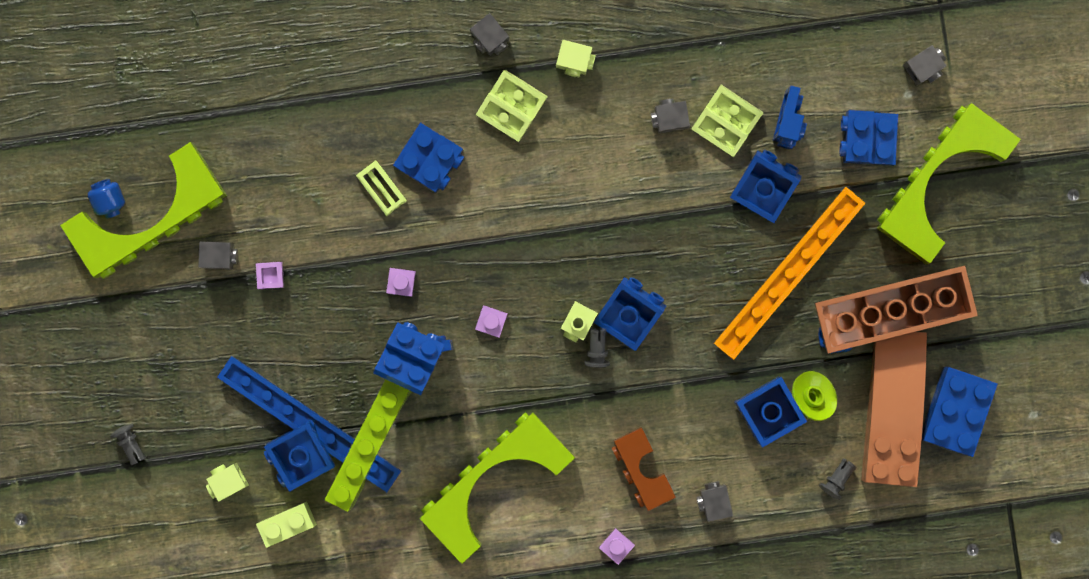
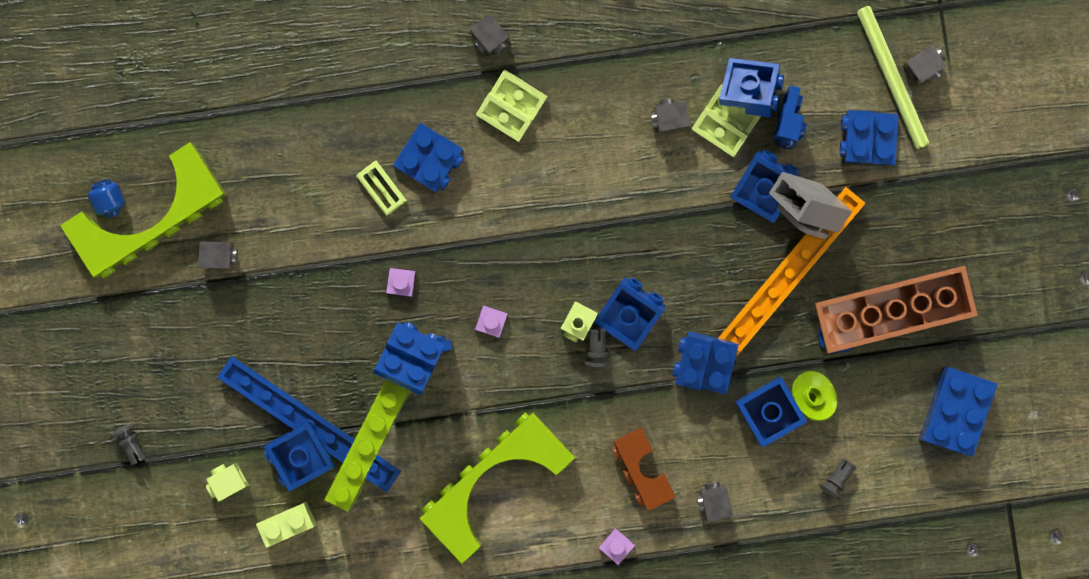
(269, 275): lavender plate -> none
(575, 58): yellowish green brick -> none
(705, 362): none -> blue plate
(752, 86): none -> plate
(809, 205): none -> light grey brick
(893, 77): none -> yellowish green axle
(895, 411): nougat slope -> none
(907, 219): lime arch -> none

